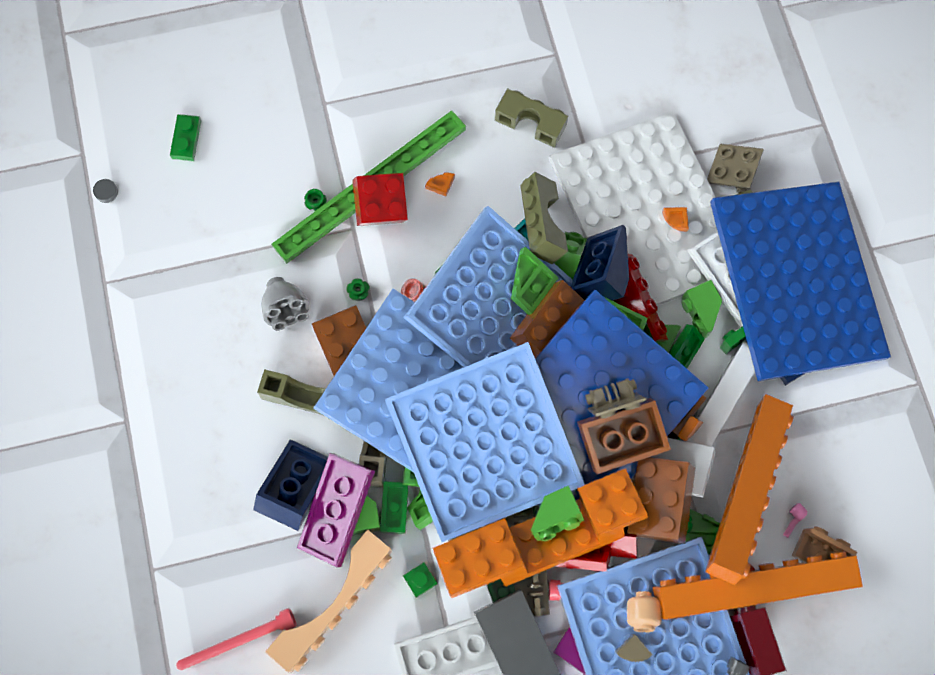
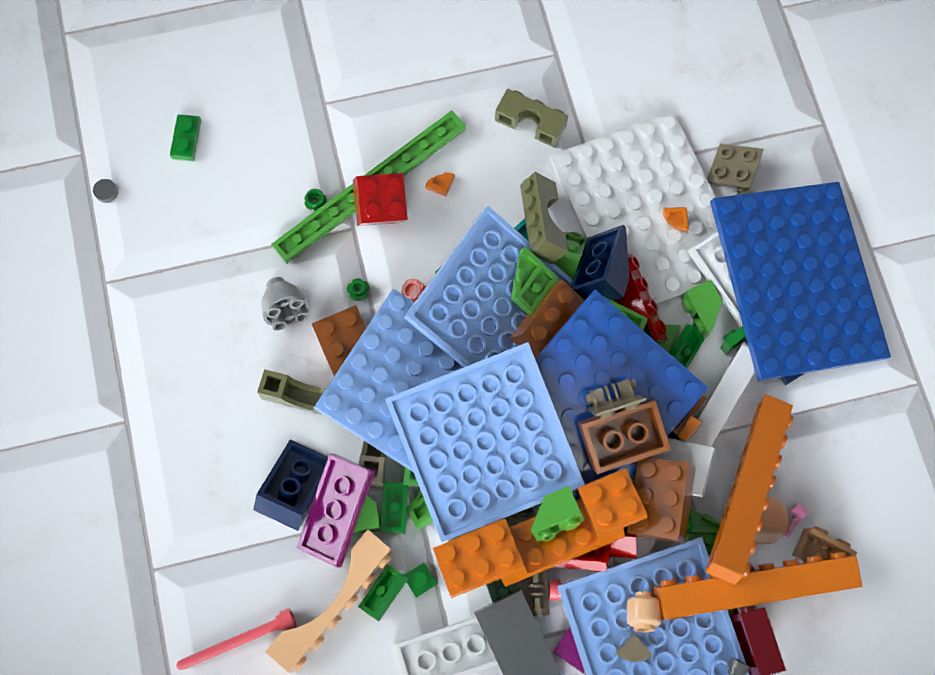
(383, 592): none -> green plate
(775, 523): none -> nougat hat

